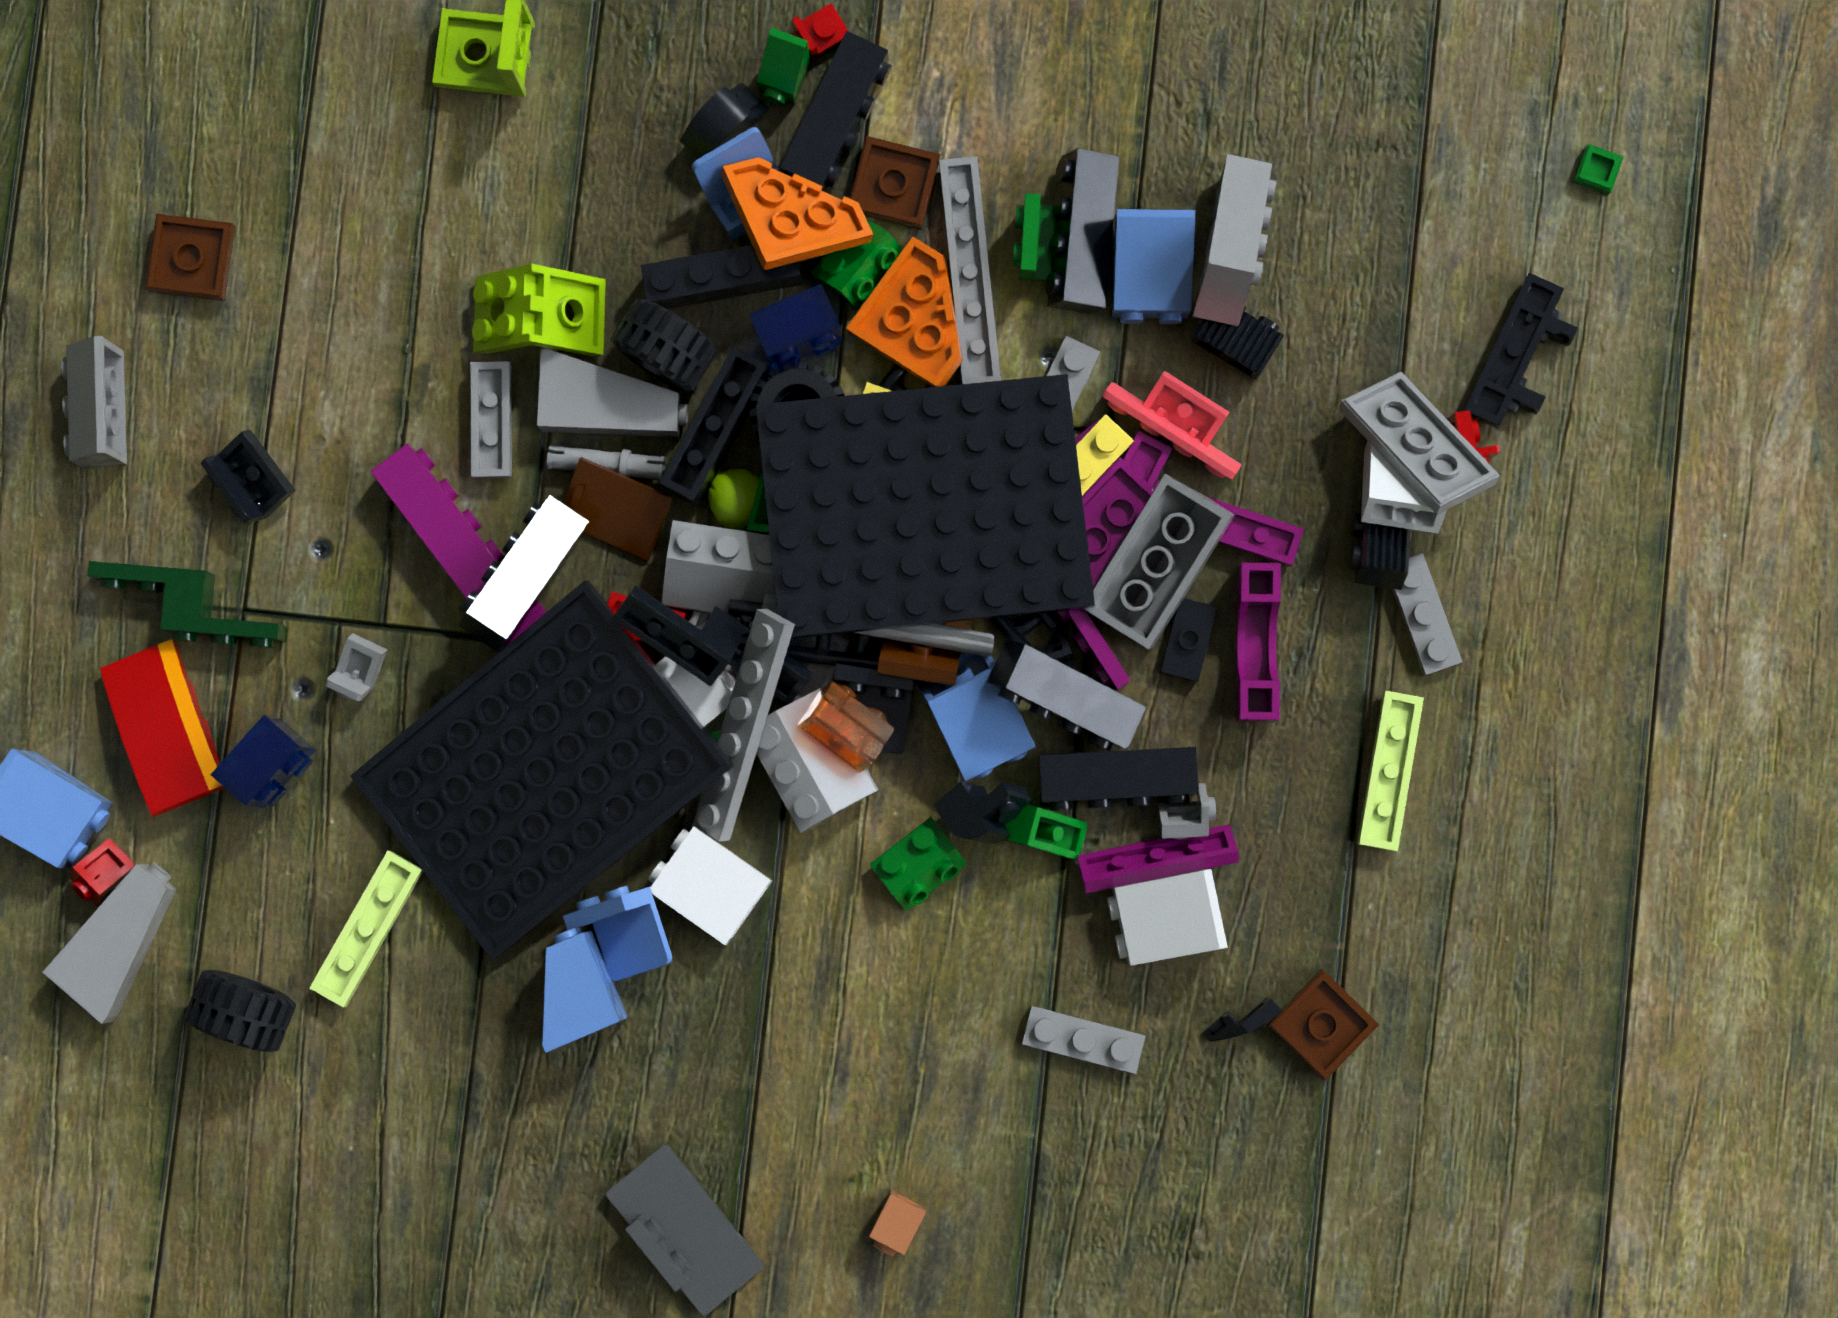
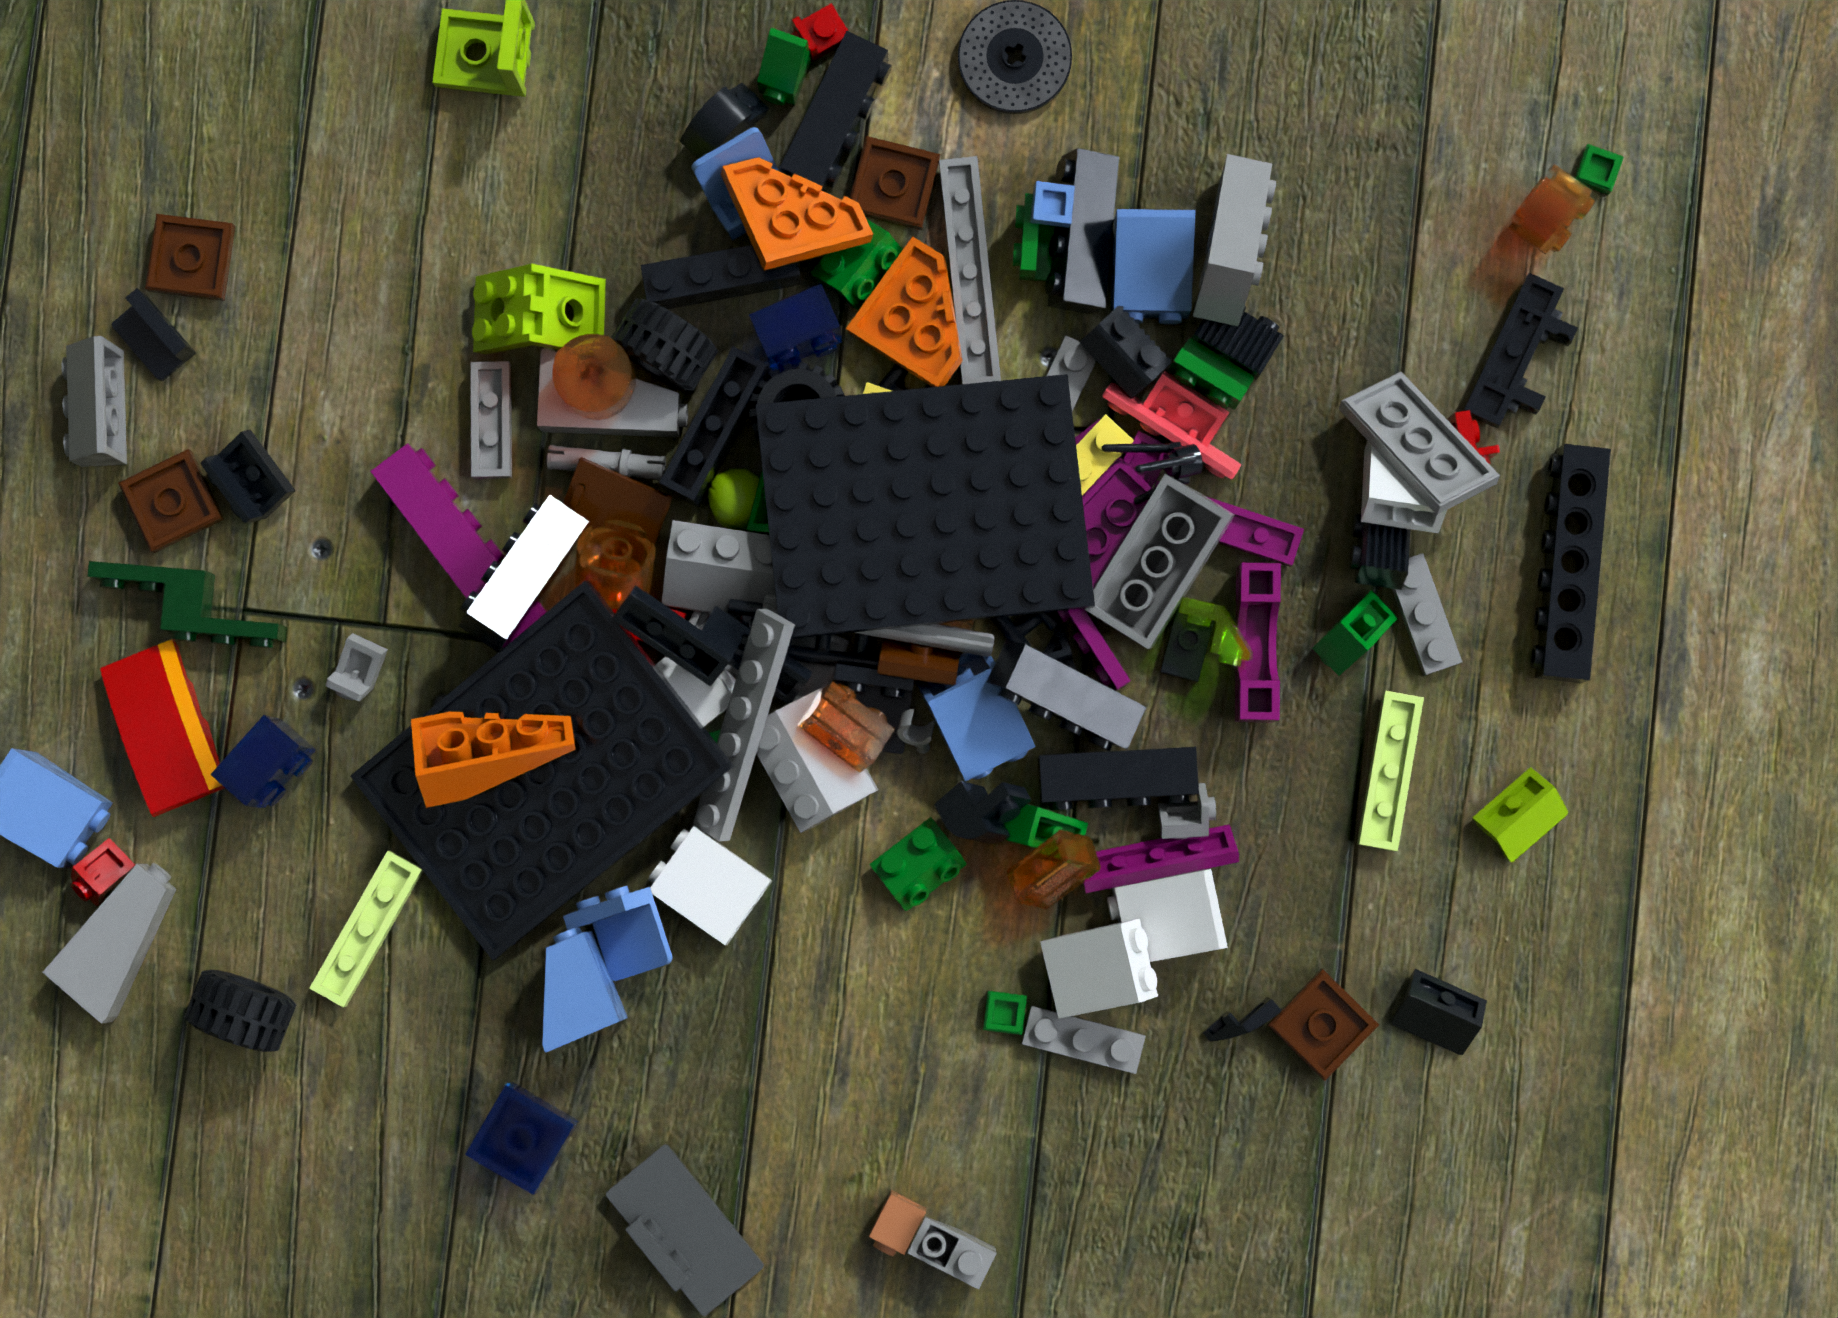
(152, 336): none -> black panel
(171, 501): none -> reddish brown plate
(470, 755): none -> orange wedge
(522, 1138): none -> clear blue brick
(573, 369): none -> clear orange brick
(615, 560): none -> clear orange brick
(915, 735): none -> light grey piece
(953, 1251): none -> light grey slope
(1004, 1012): none -> green tile
(1011, 27): none -> flat silver piece
(1052, 204): none -> medium blue tile
(1053, 869): none -> clear orange brick
(1099, 968): none -> white brick
(1125, 351): none -> black brick
(1177, 462): none -> black plant
(1211, 373): none -> green bracket
(1227, 637): none -> clear neon green slope
(1355, 633): none -> green slope
(1440, 1012): none -> black panel
(1521, 814): none -> lime panel
(1551, 210): none -> clear orange brick
(1592, 469): none -> black brick

